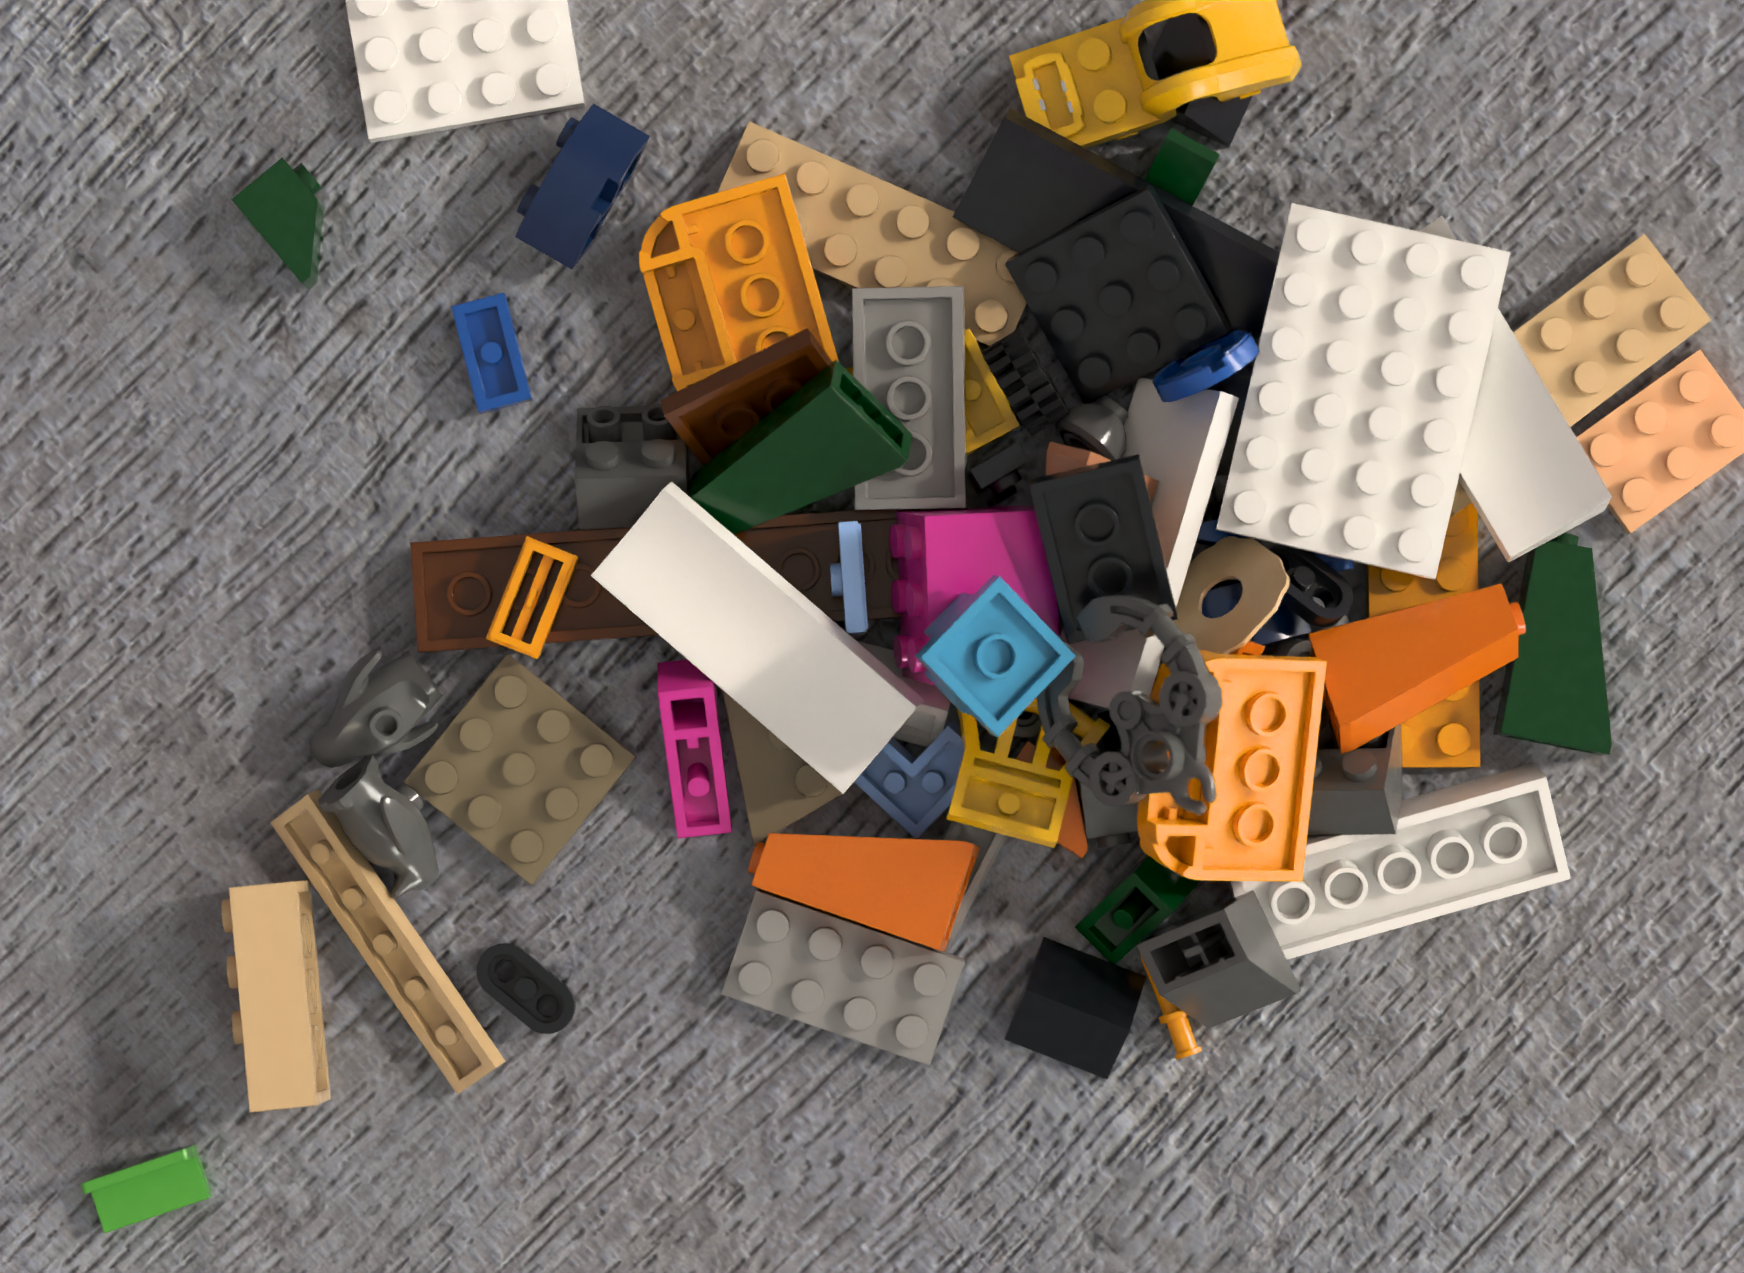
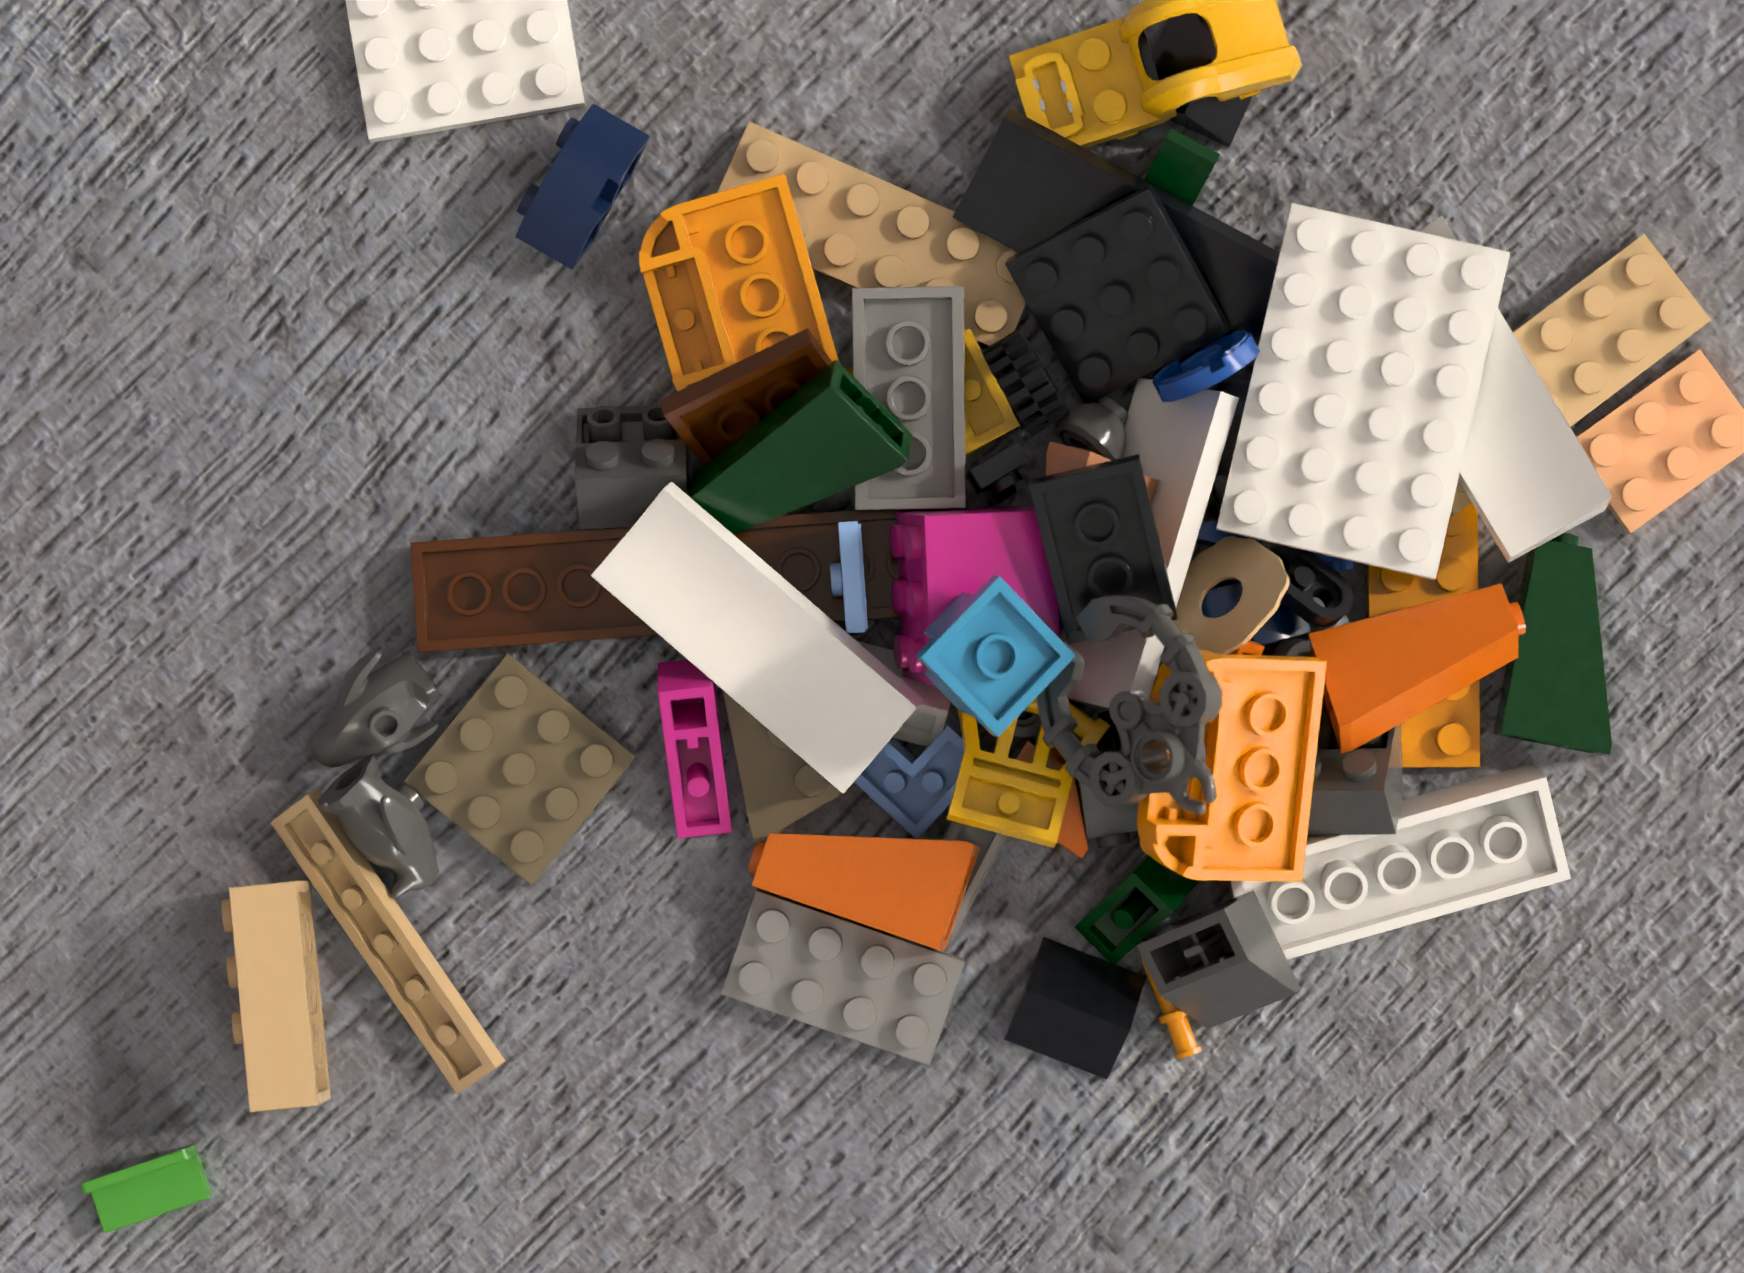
(287, 216): dark green slope -> none
(492, 353): blue plate -> none
(515, 641): light orange tile -> none
(526, 988): black plate -> none

